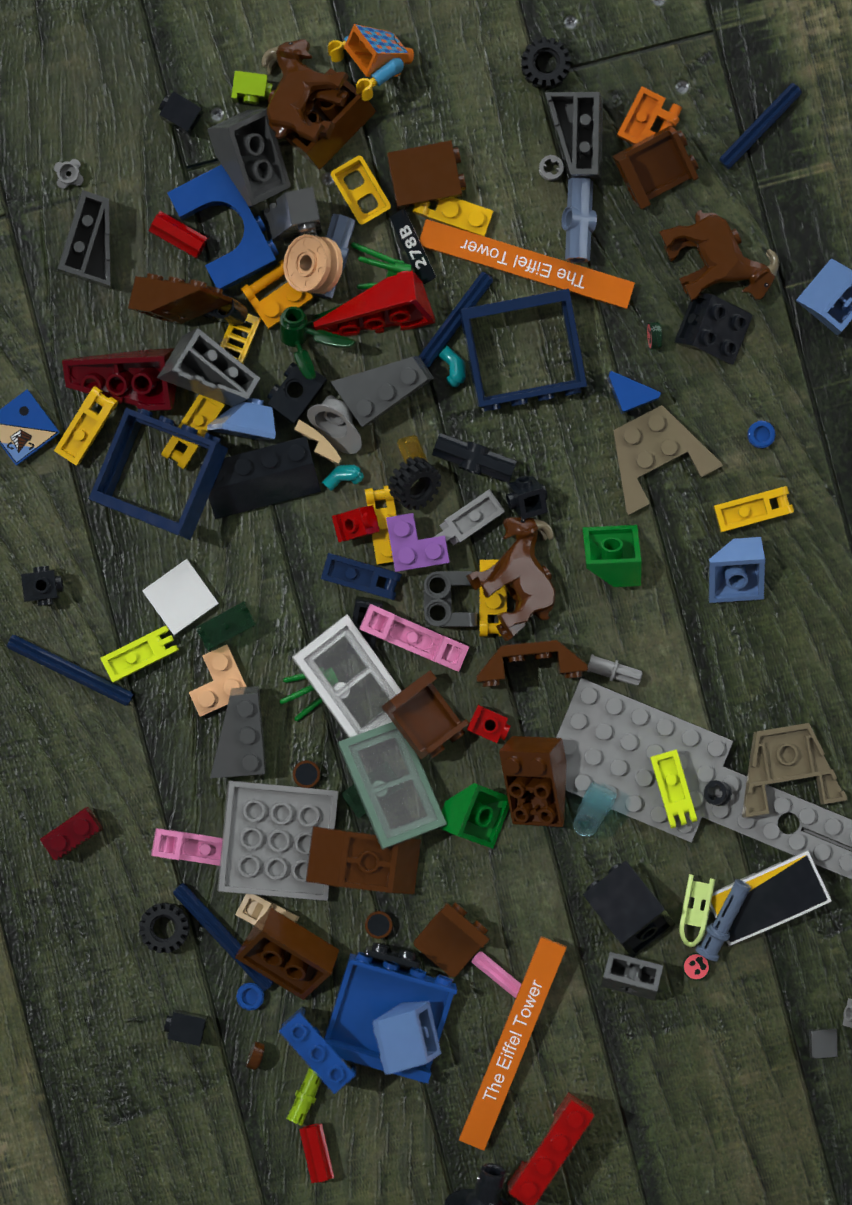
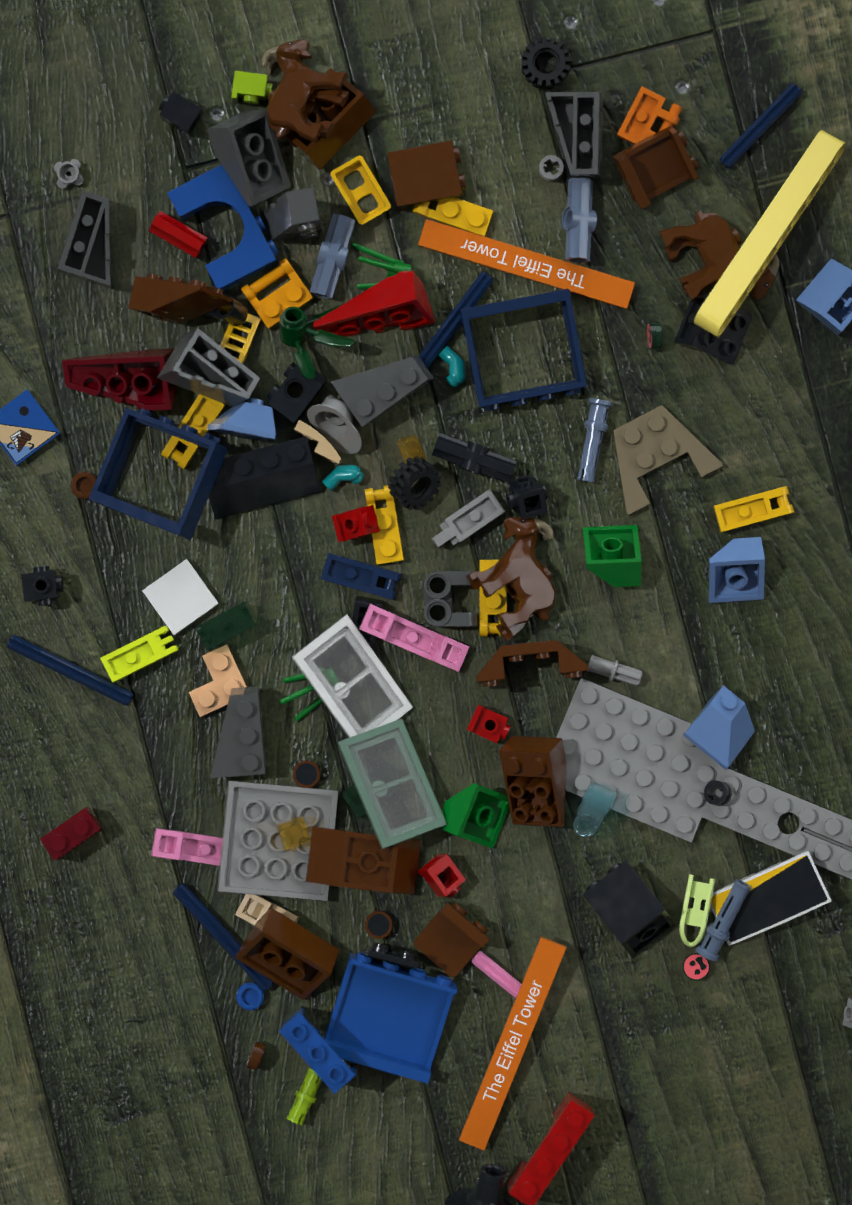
(83, 484): none -> reddish brown tile
(85, 426): yellow plate -> none
(147, 927): black tyre -> none
(185, 1027): black brick -> none
(293, 832): none -> clear yellow slope
(313, 264): light nougat wheel -> none
(316, 1153): red axle -> none
(376, 54): torso -> none
(406, 1036): medium blue slope -> none
(409, 551): medium lavender plate -> none
(412, 246): black sticker -> none
(424, 717): reddish brown panel -> none
(452, 876): none -> red brick
(595, 427): none -> sand blue pin
(630, 393): blue slope -> none
(632, 976): dark grey brick -> none
(673, 787): neon yellow hinge -> none
(721, 727): none -> medium blue slope
(761, 434): blue tile -> none
(769, 233): none -> light yellow beam
(786, 756): dark tan wing -> none
(822, 1043): dark grey slope -> none

